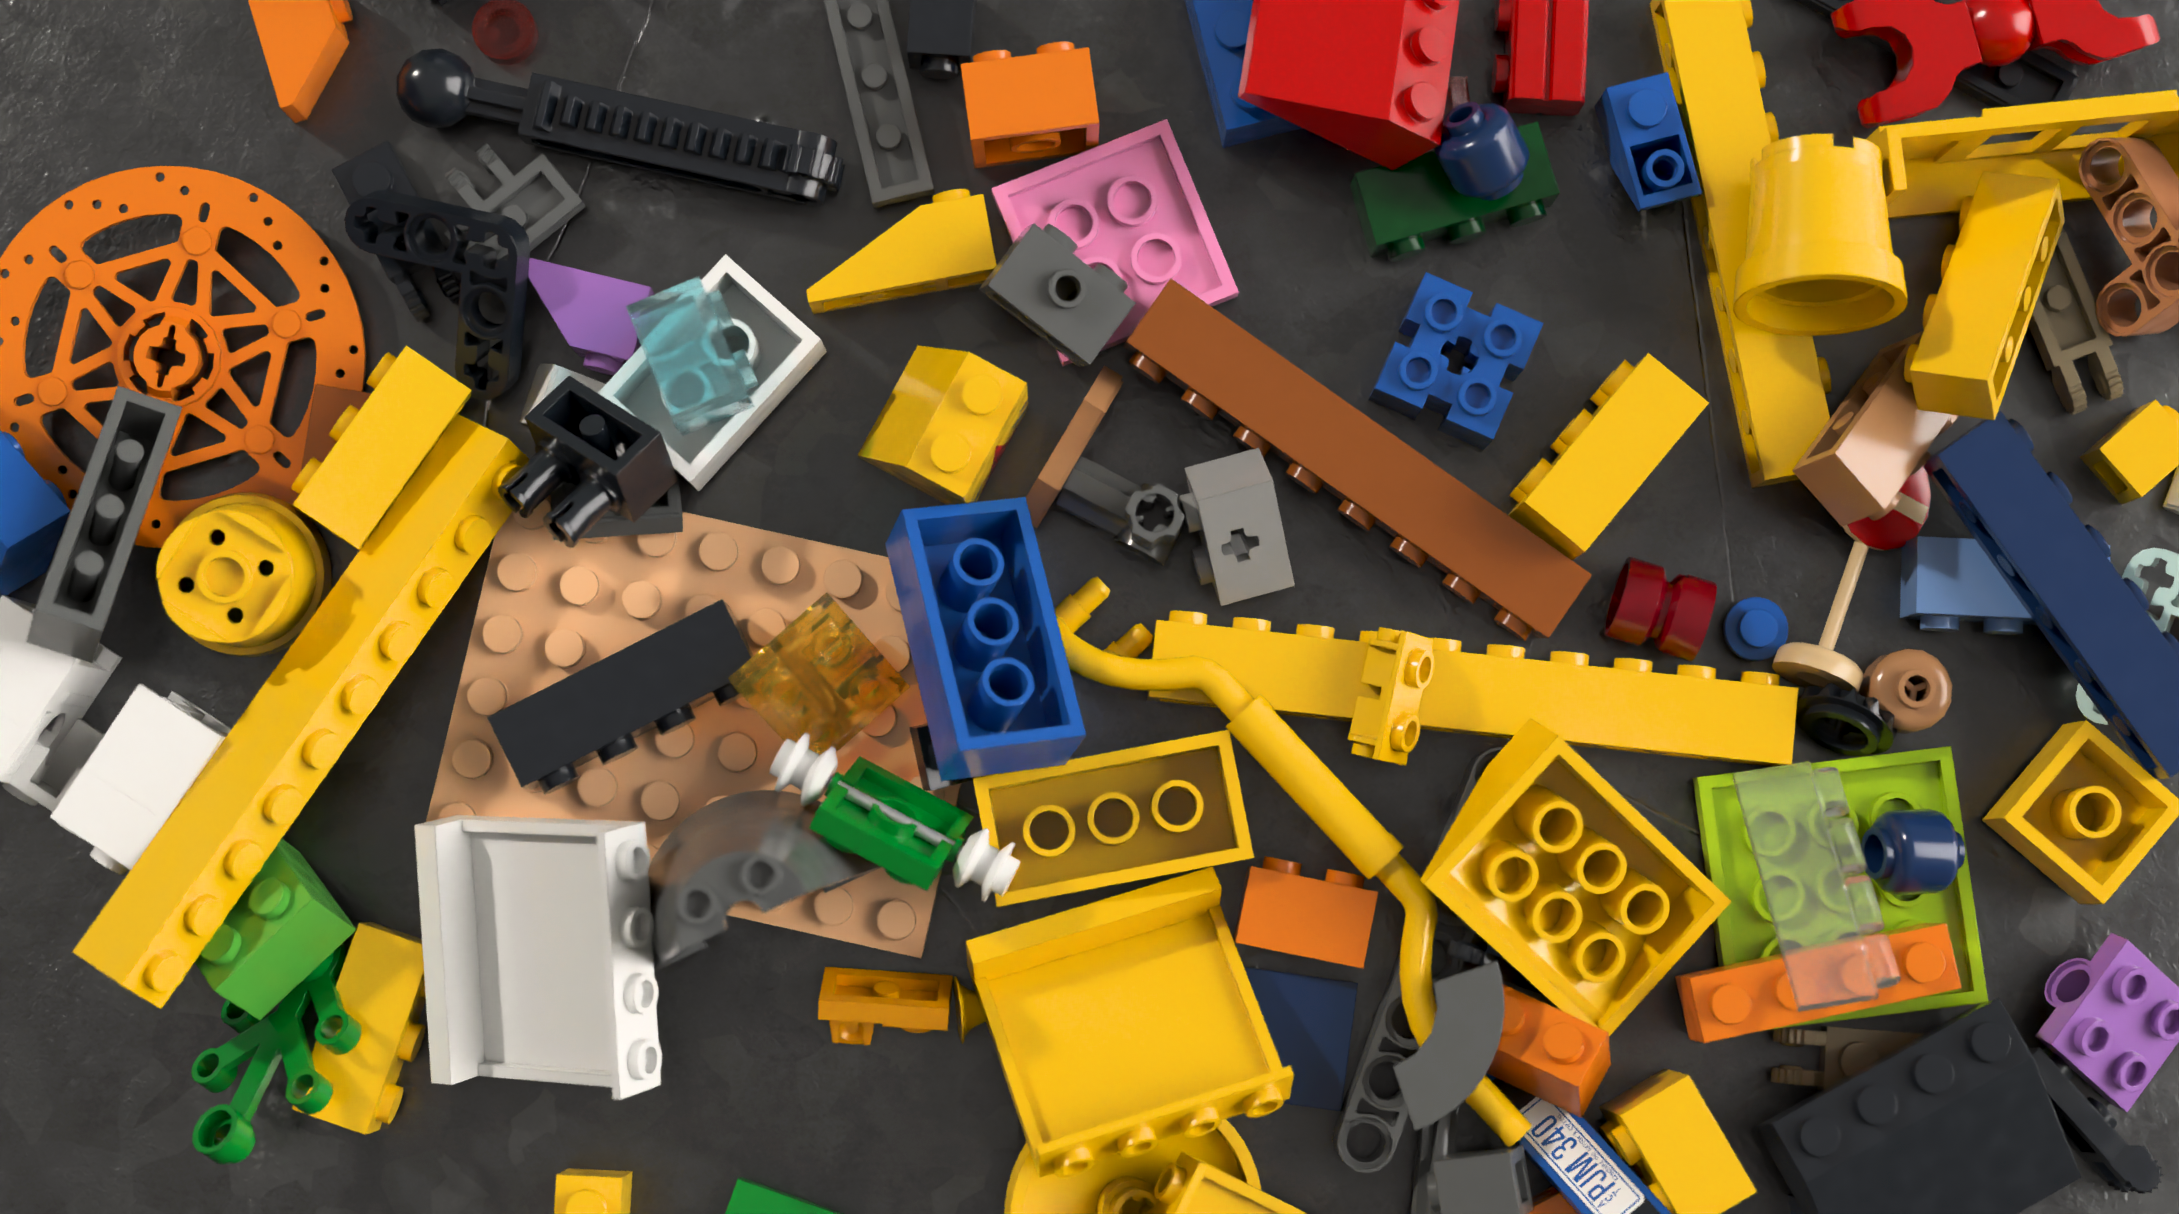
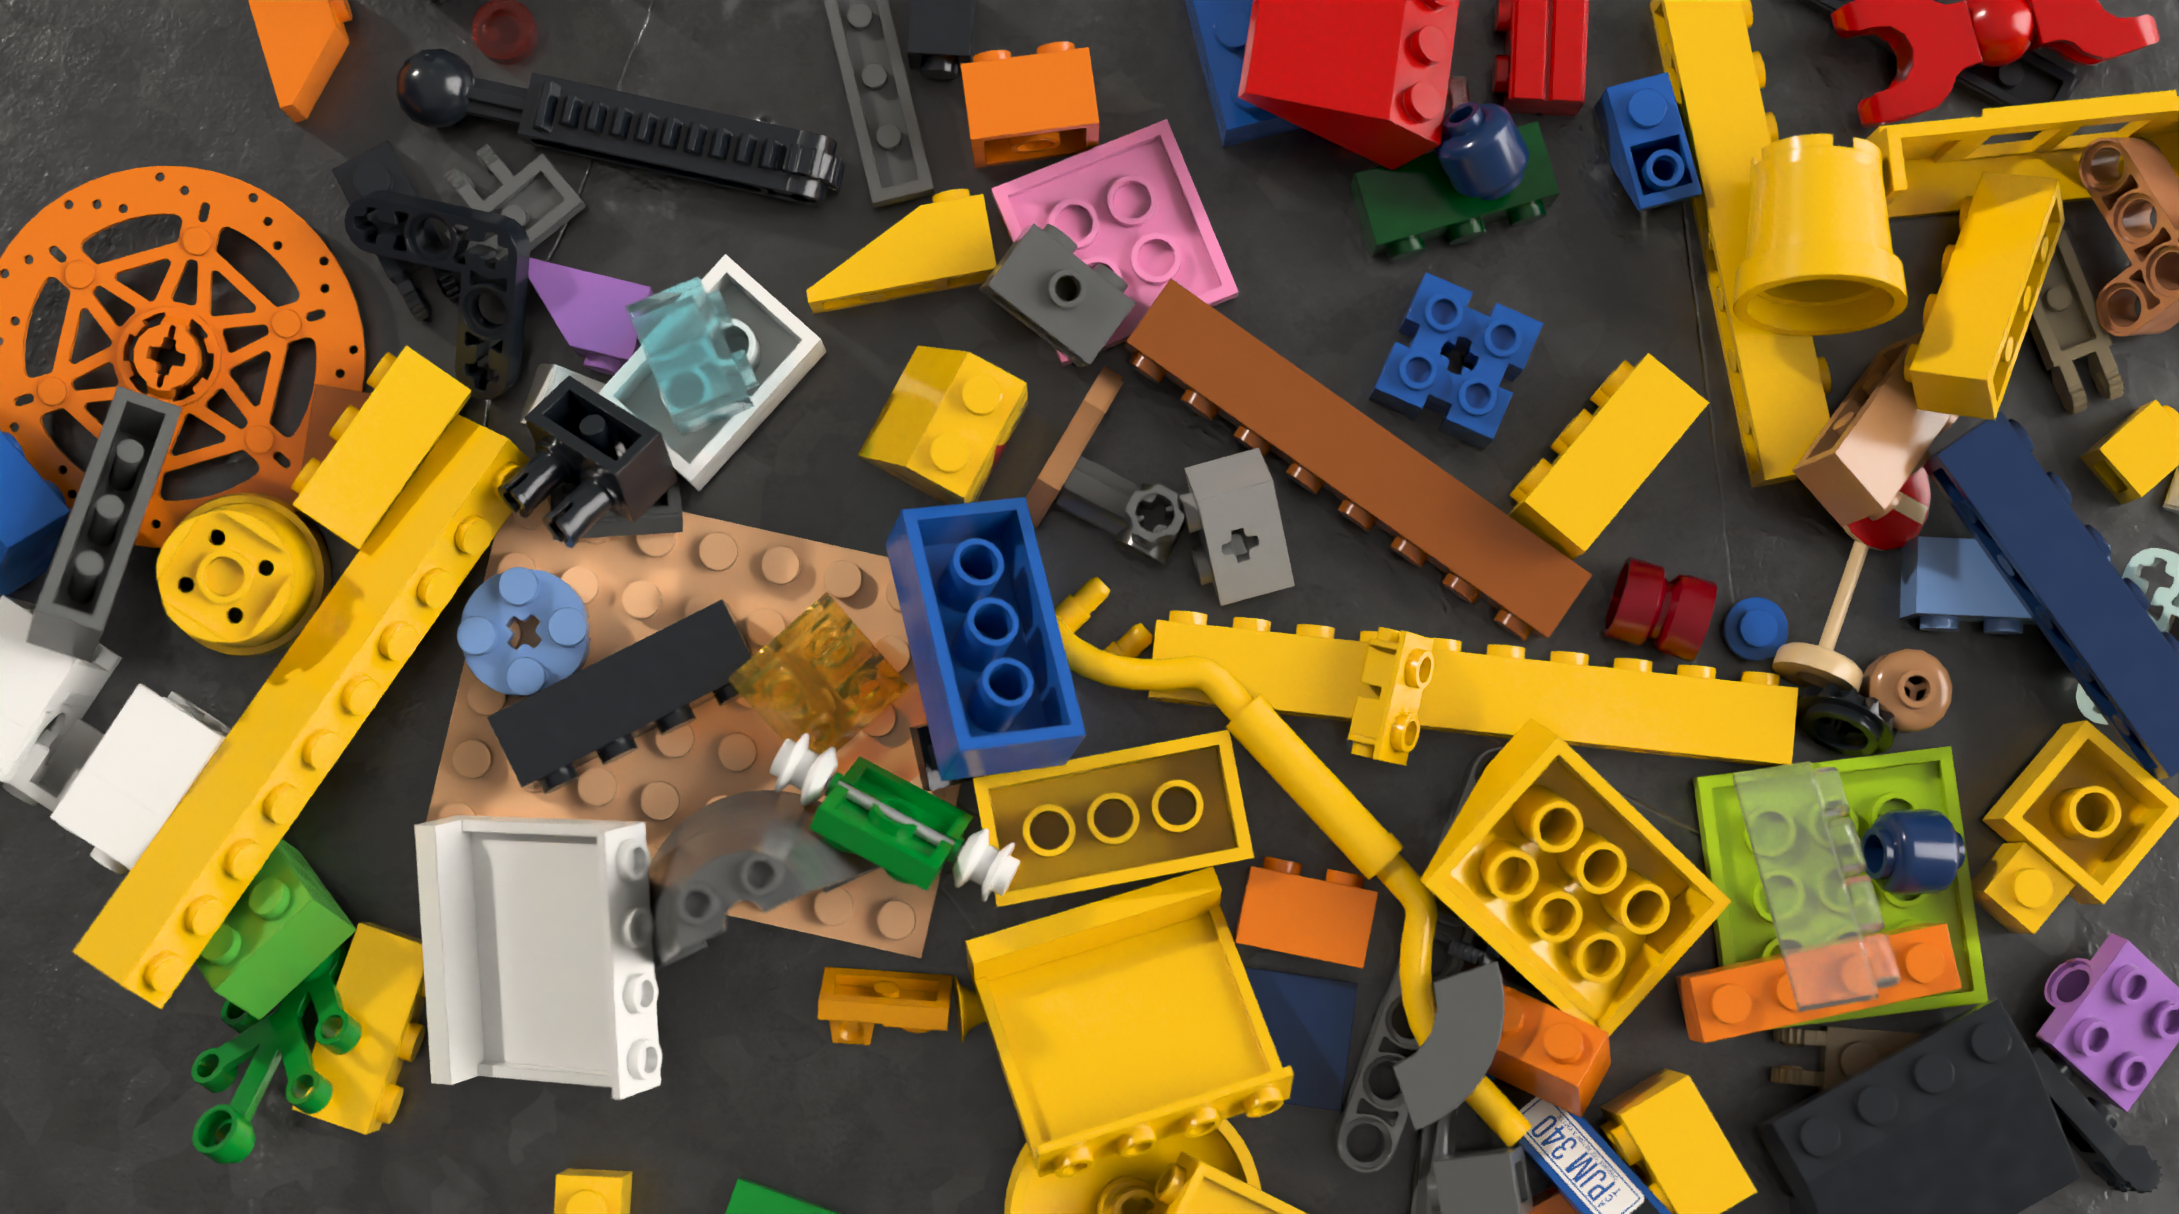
(520, 595): none -> medium blue plate
(2019, 888): none -> yellow brick

